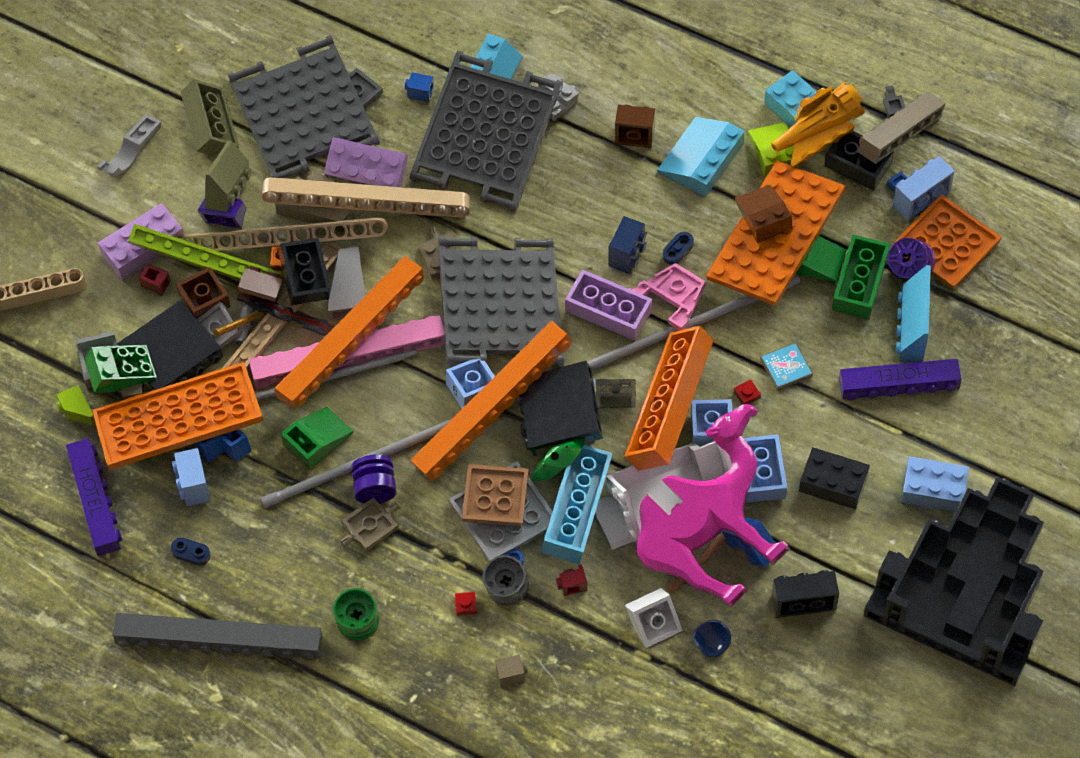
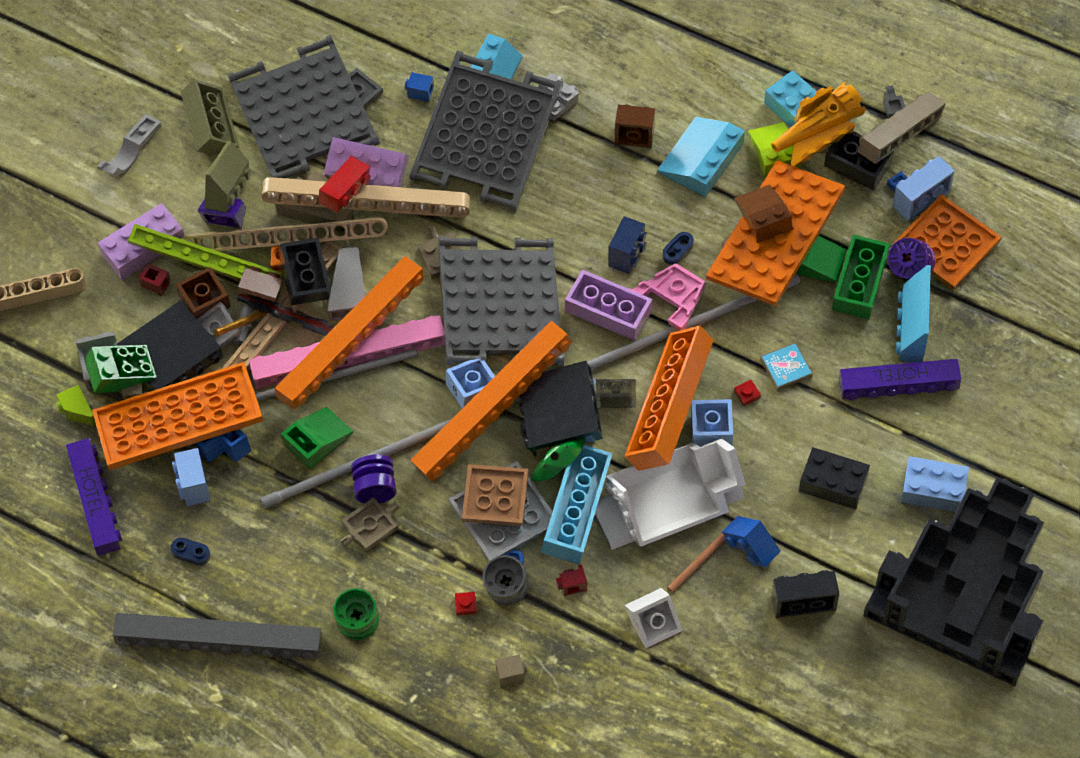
(344, 184): none -> red brick
(706, 510): dark pink animal -> none
(712, 638): dark blue helmet -> none
(770, 475): light blue brick -> none

